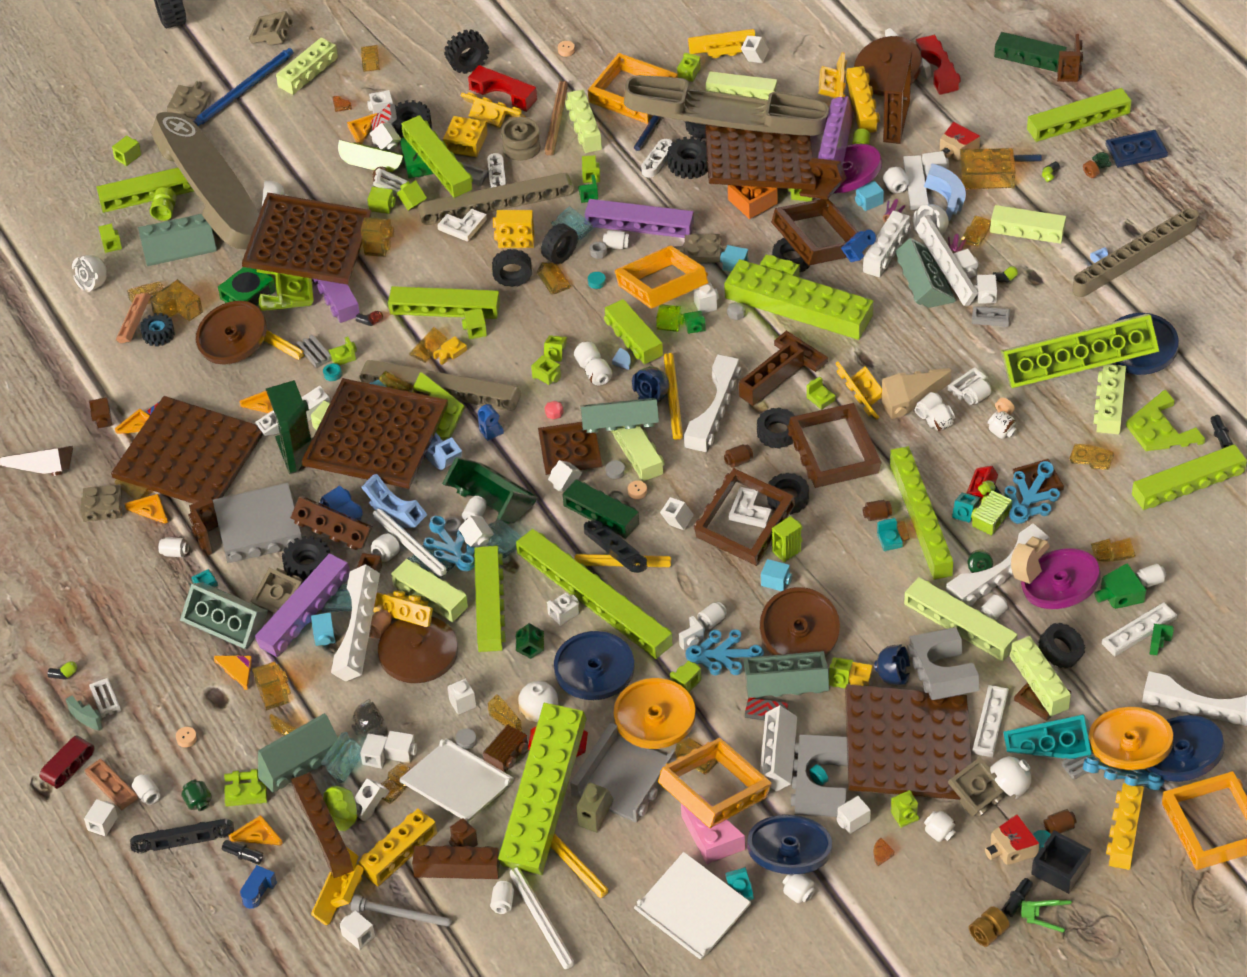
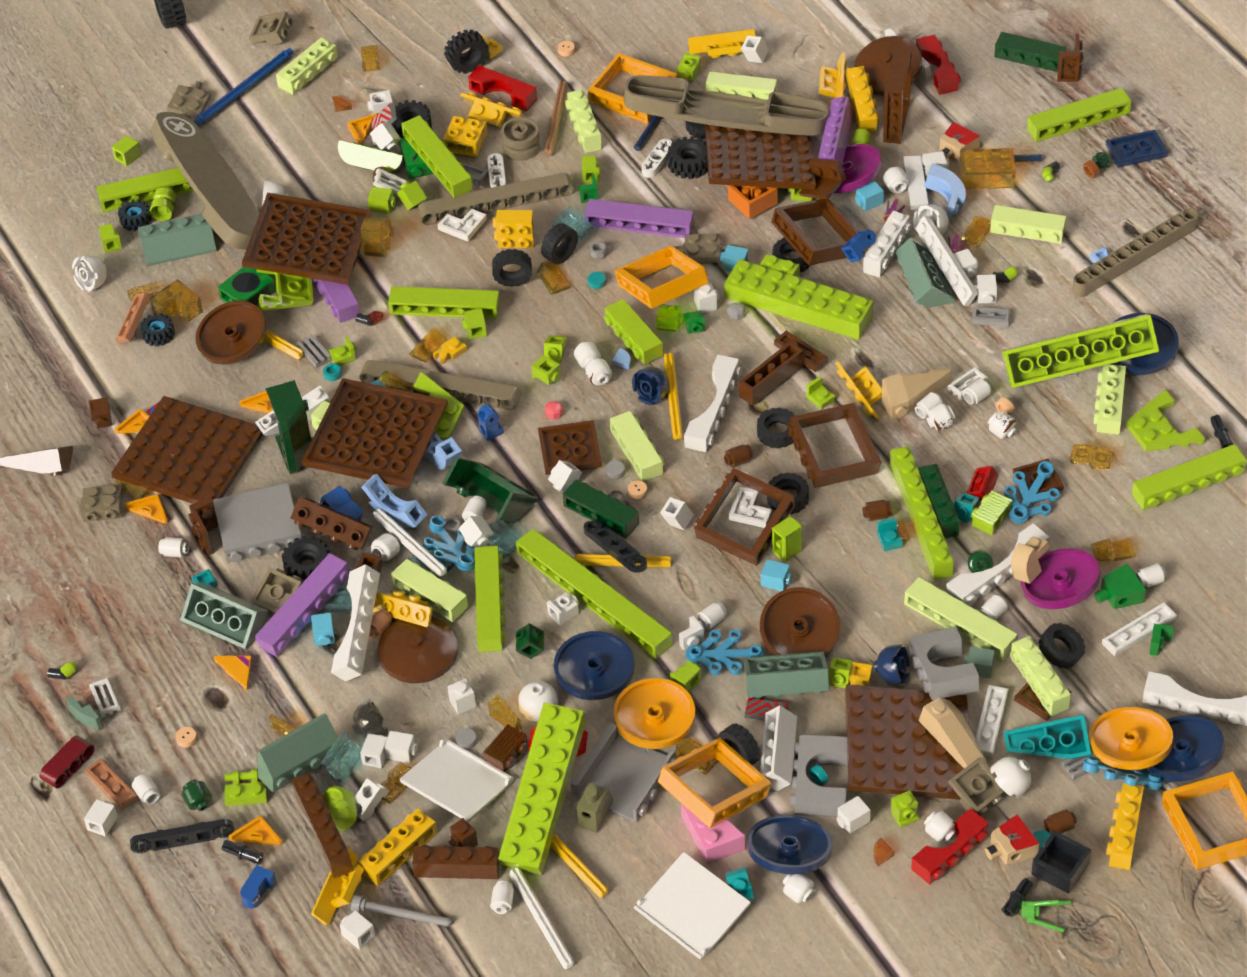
(127, 211): none -> black bush
(272, 685): clear yellow brick -> none
(494, 47): none -> yellow plate
(616, 239): white brick -> none
(619, 413): sand green slope -> none
(742, 742): none -> black tyre
(933, 862): none -> red arch
(940, 500): none -> dark green brick
(951, 731): none -> tan wedge
(982, 660): none -> sand green brick
(988, 486): lime arm -> none
(989, 926): pearl gold wheel -> none

